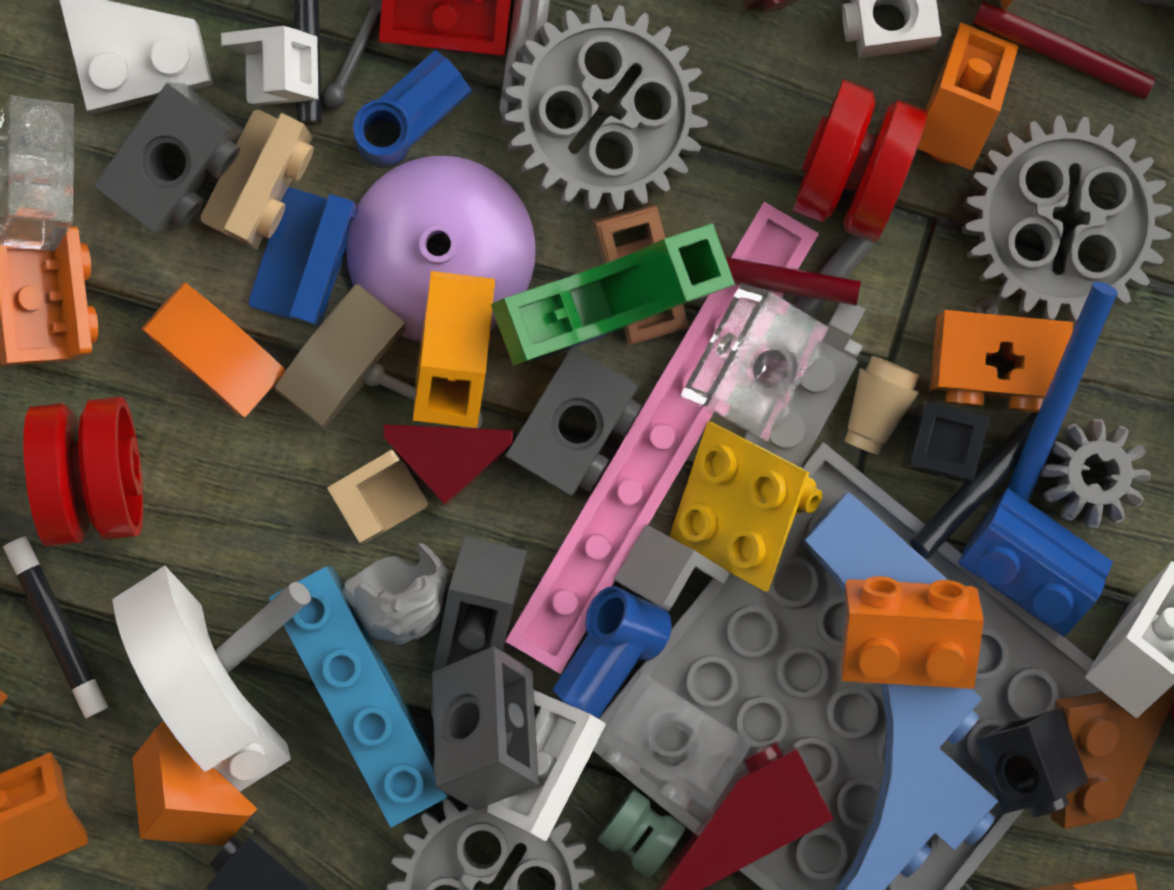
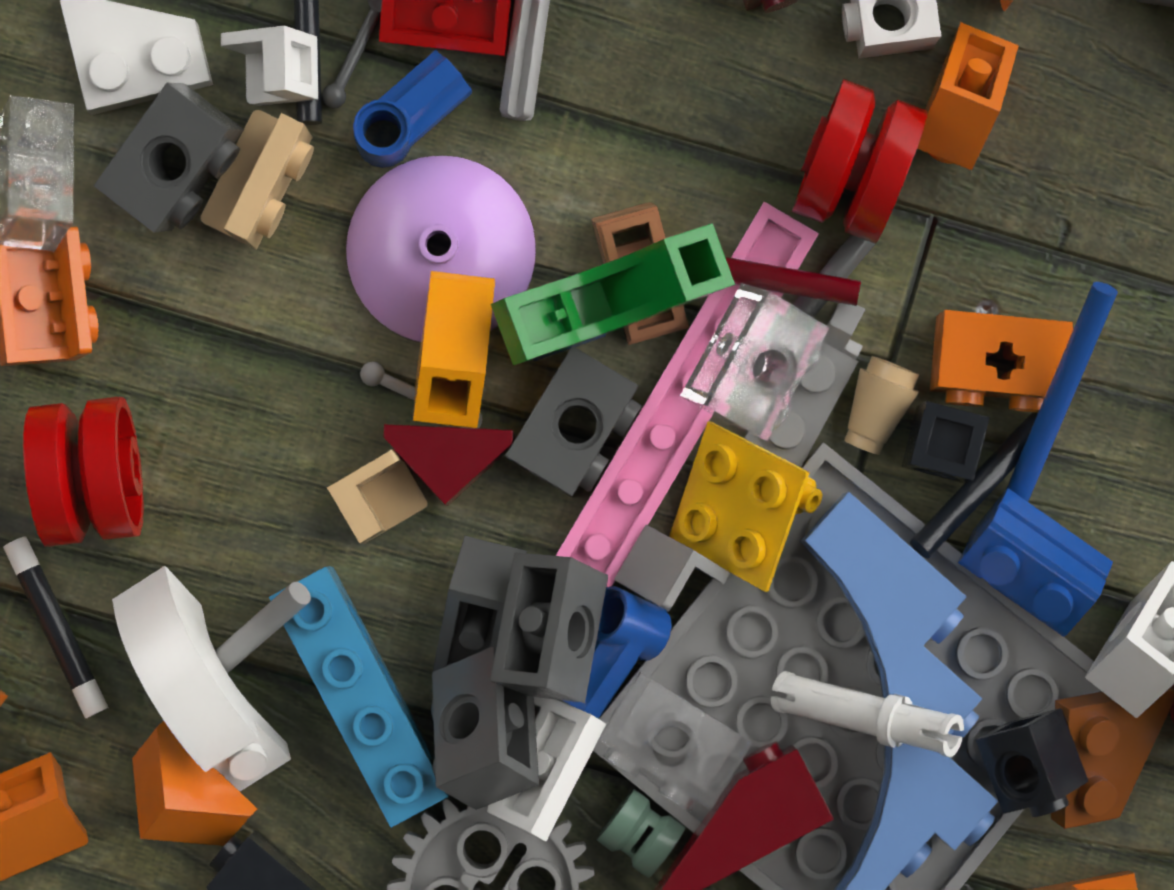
(213, 349): orange slope -> none
(303, 257): blue panel -> none
(339, 356): dark tan slope -> none
(399, 597): light grey hair -> none
(549, 627): none -> dark grey brick
(561, 74): light grey gear -> none
(890, 719): none -> white pin
(911, 633): orange bracket -> none
(1009, 207): light grey gear -> none
(1063, 50): dark red bar -> none
(1096, 450): light grey gear -> none

